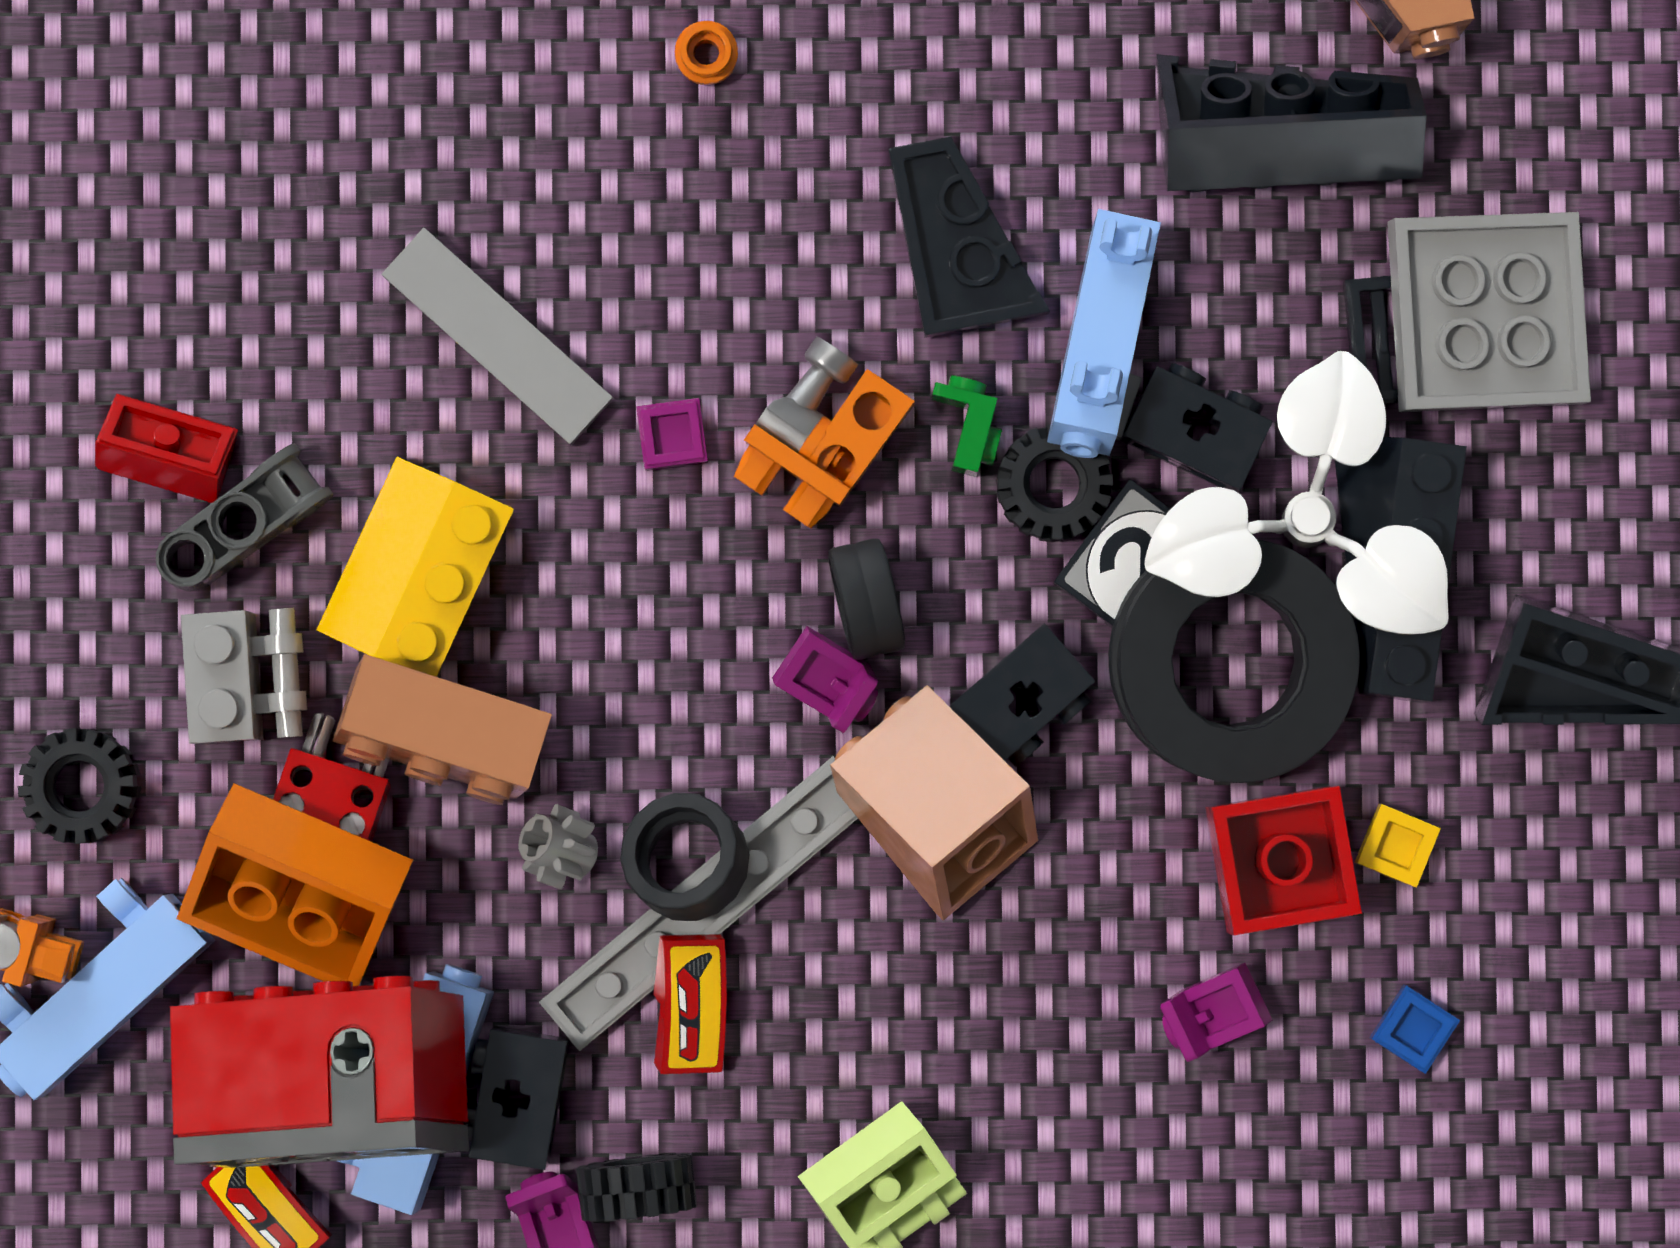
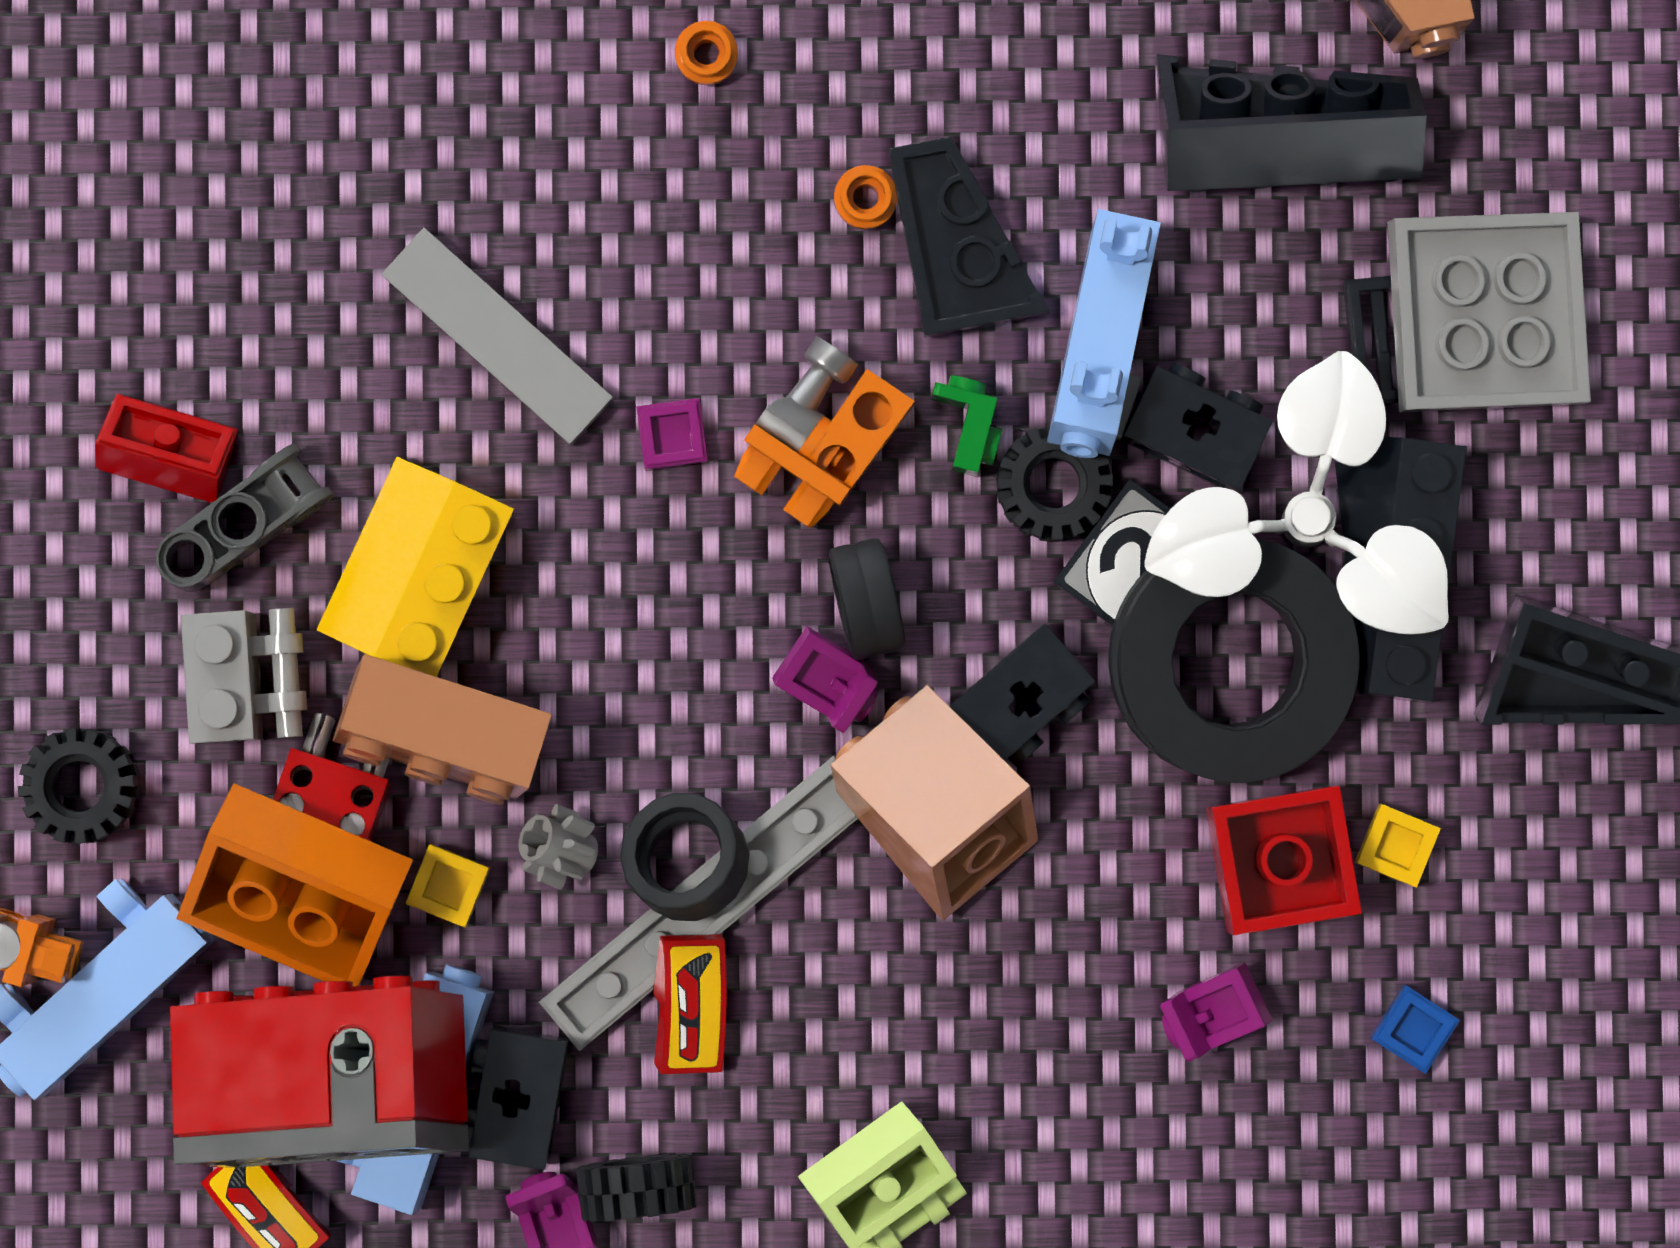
(448, 885): none -> yellow plate
(868, 177): none -> orange plate

